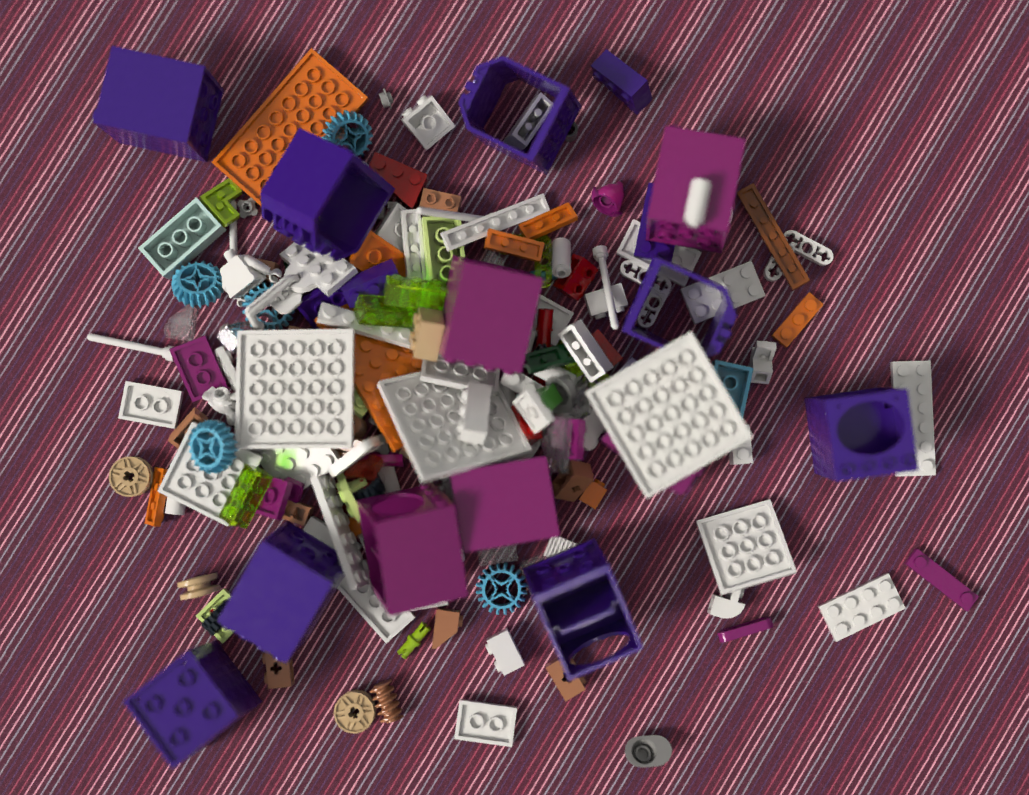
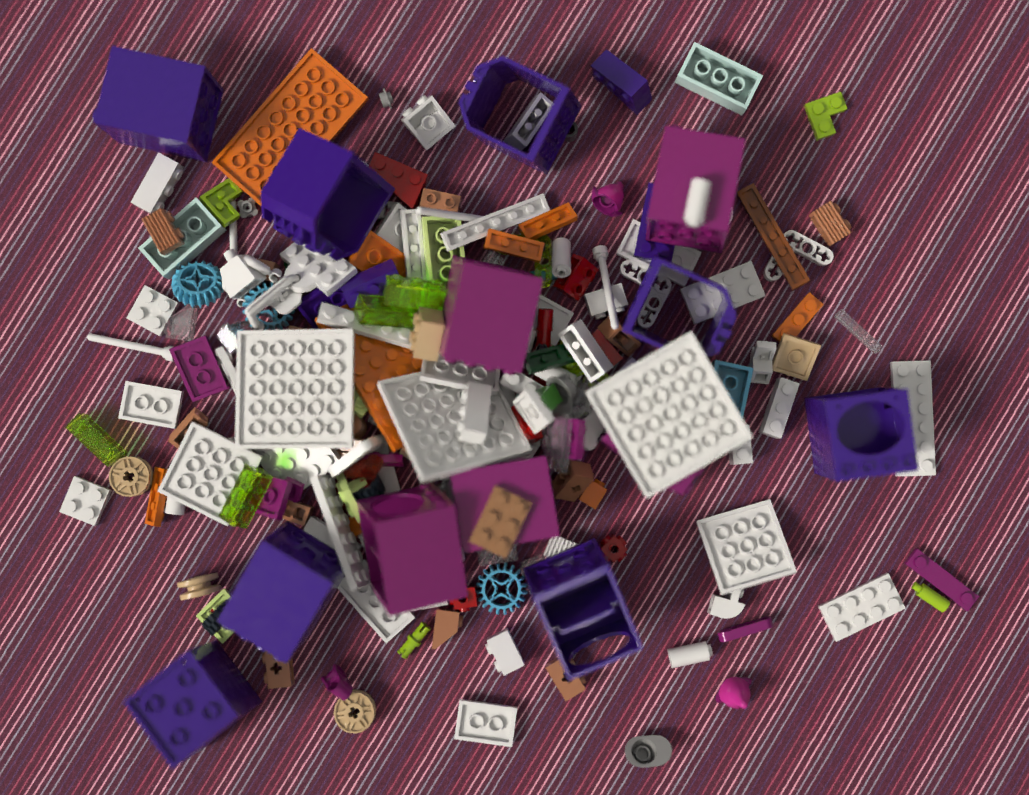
(85, 501): none -> white plate
(95, 439): none -> clear neon green brick
(152, 310): none -> white plate
(157, 184): none -> white brick
(163, 230): none -> nougat brick
(219, 446): medium azure gear -> none
(222, 402): white animal -> none
(338, 683): none -> magenta piece
(361, 133): medium azure gear -> none
(386, 701): nougat piece -> none
(470, 601): none -> red brick
(500, 522): none -> medium nougat plate
(610, 541): none -> red brick
(624, 342): none -> nougat slope
(689, 654): none -> white brick
(718, 78): none -> light aqua brick
(734, 692): none -> dark pink hat
(778, 408): none -> white brick
(795, 356): none -> tan plate
(820, 112): none -> lime plate
(830, 223): none -> nougat brick
(861, 334): none -> clear axle
(931, 596): none -> lime cylinder

